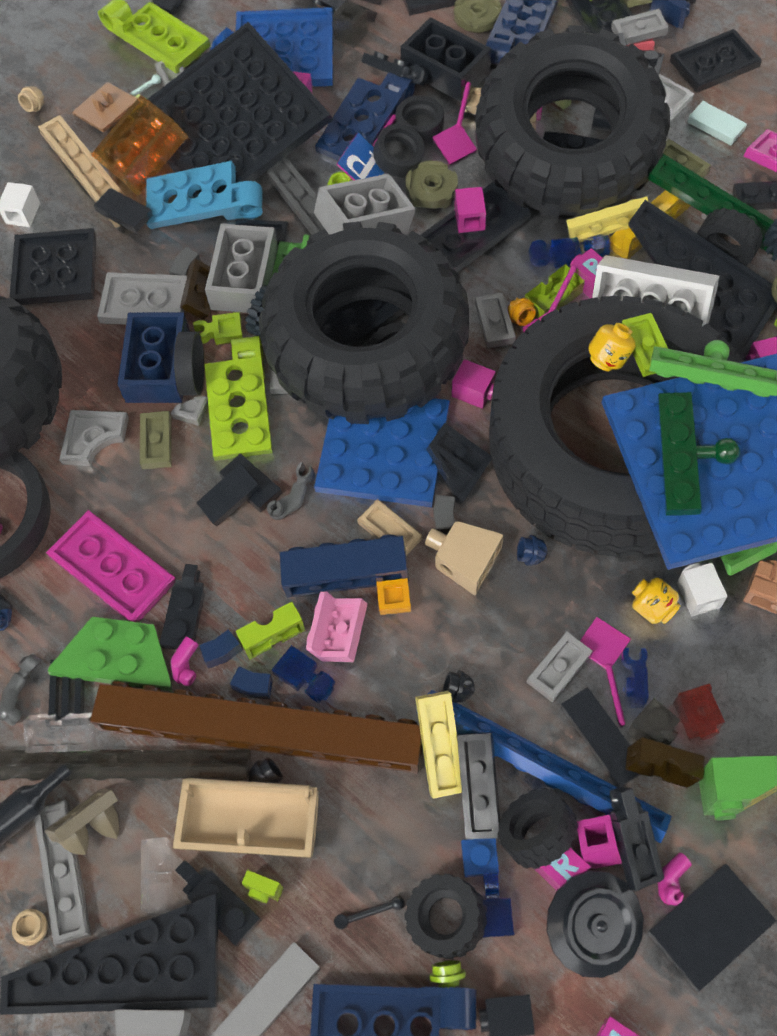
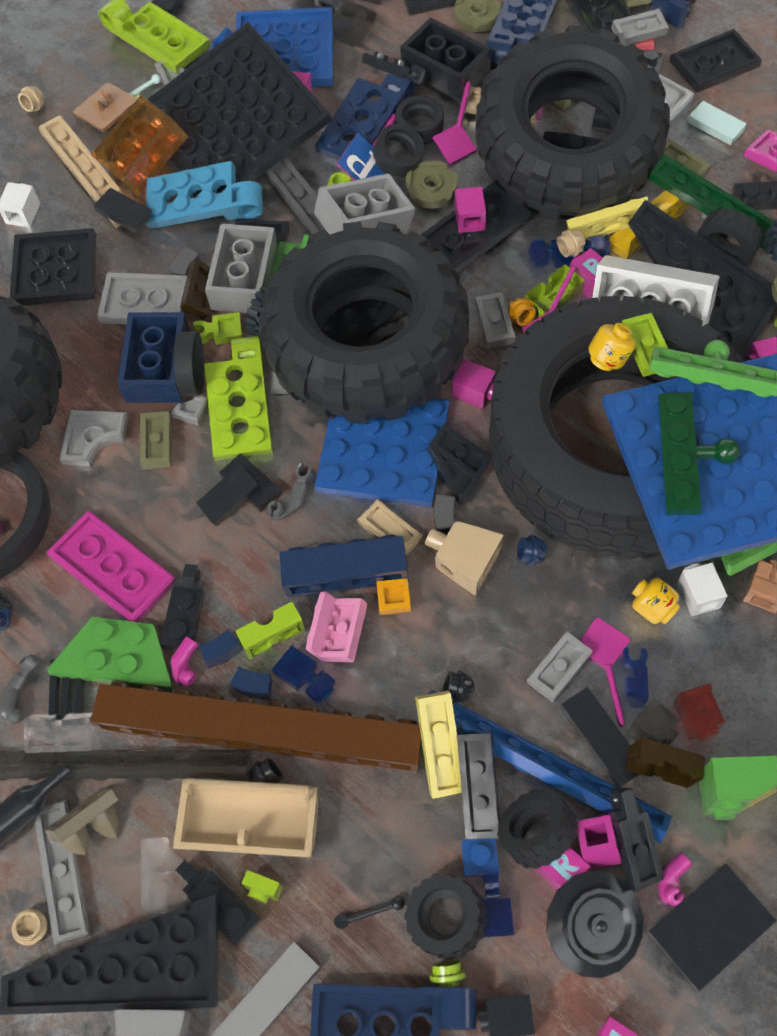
(571, 243): none -> tan plate

